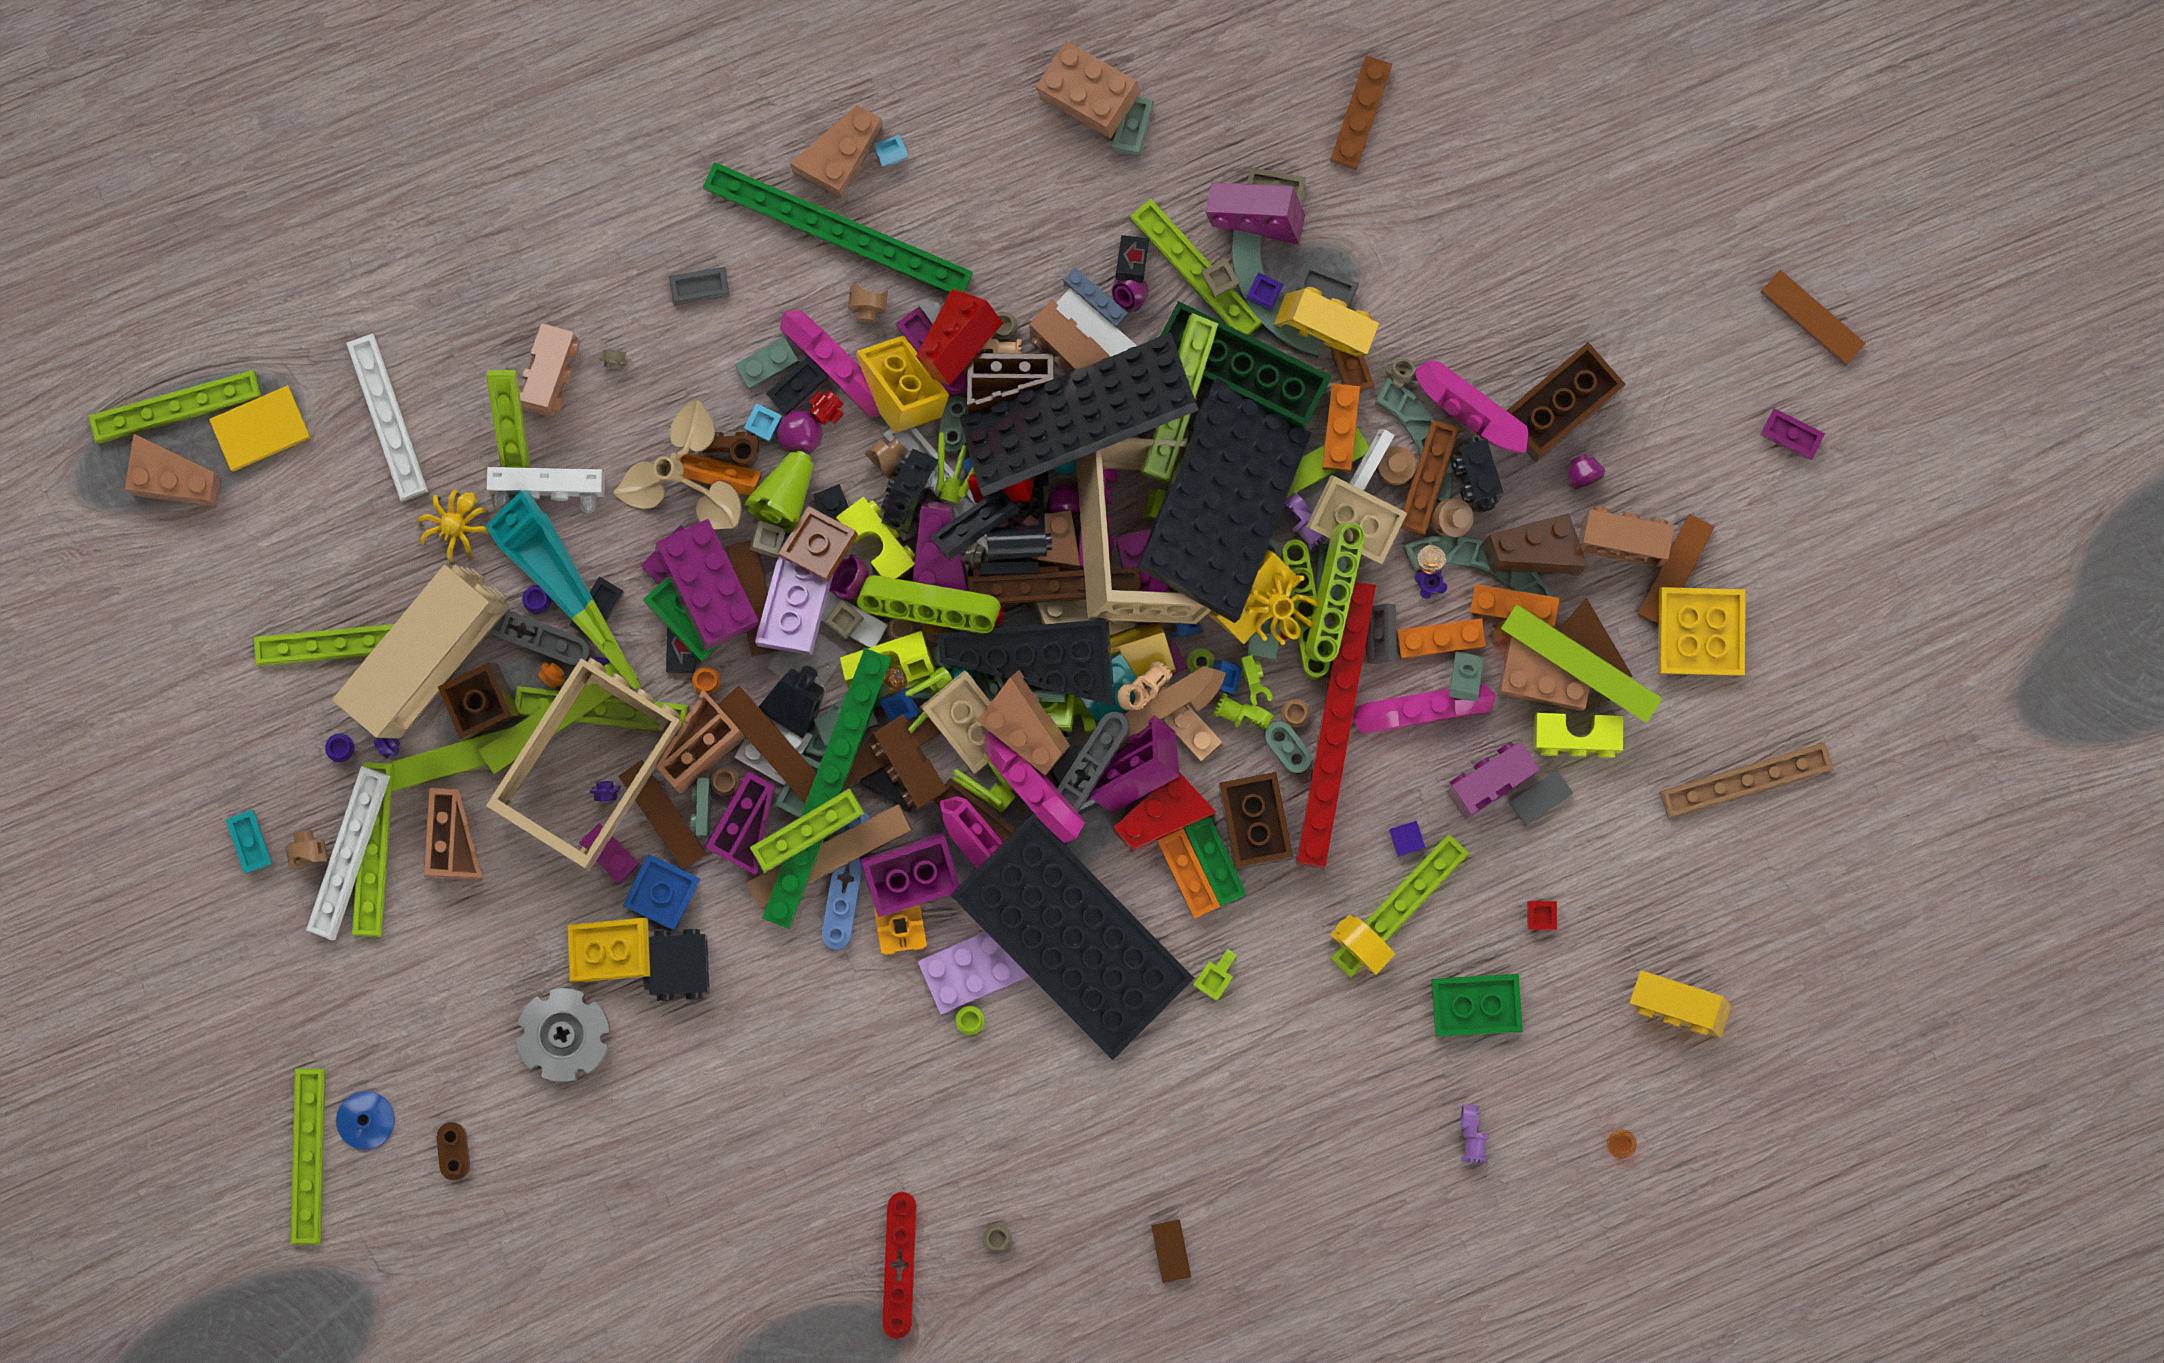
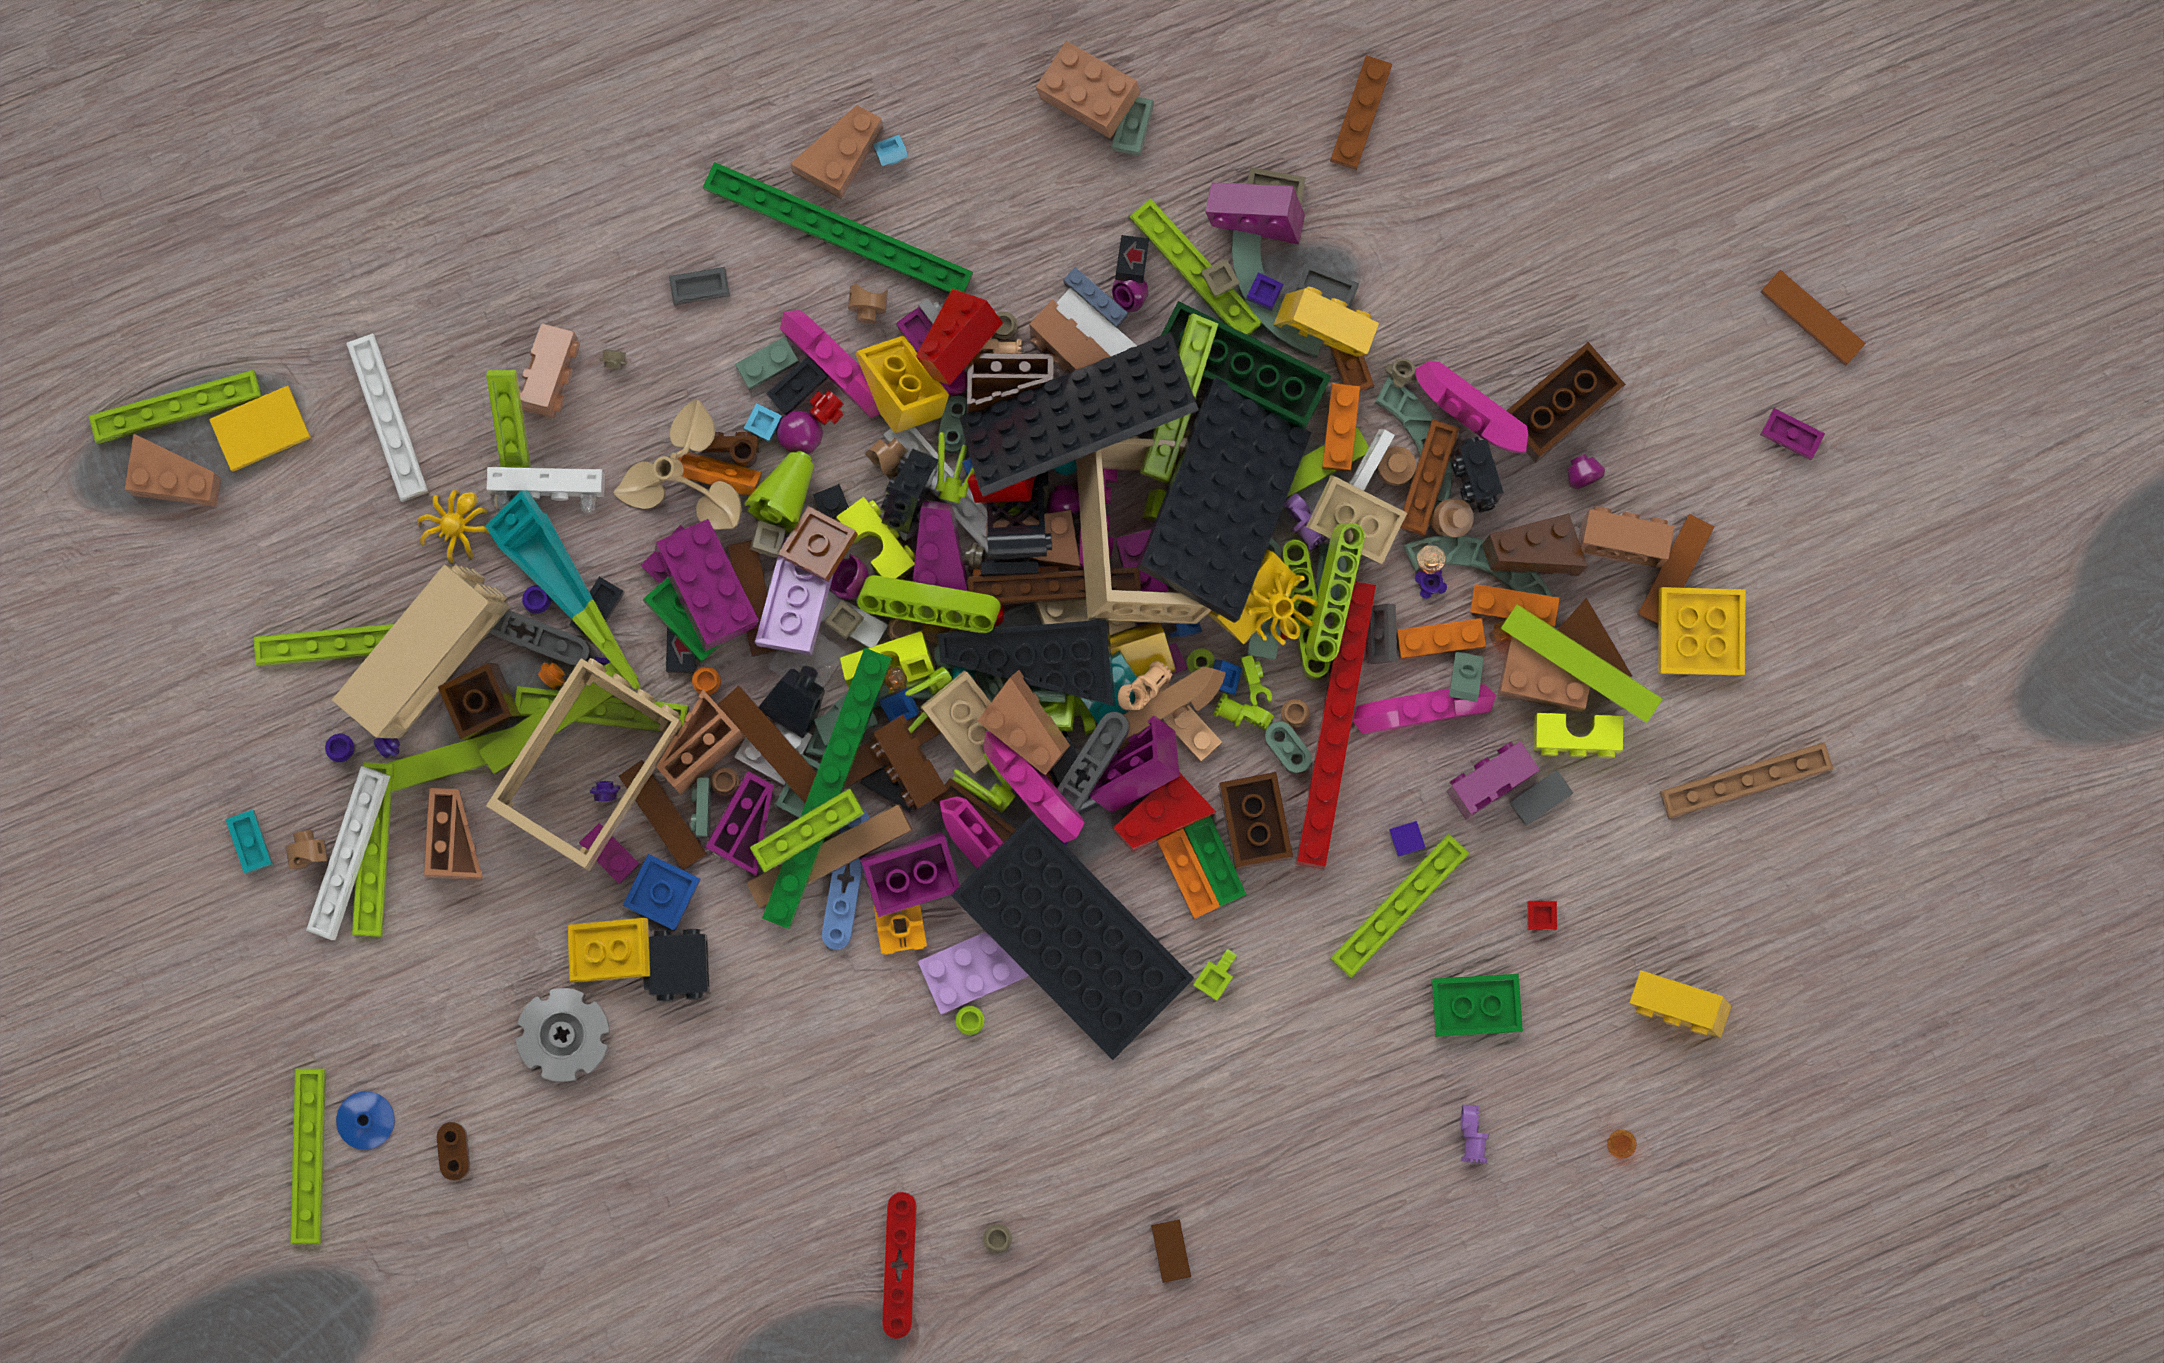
(974, 524): black plate -> none
(1362, 943): yellow brick -> none

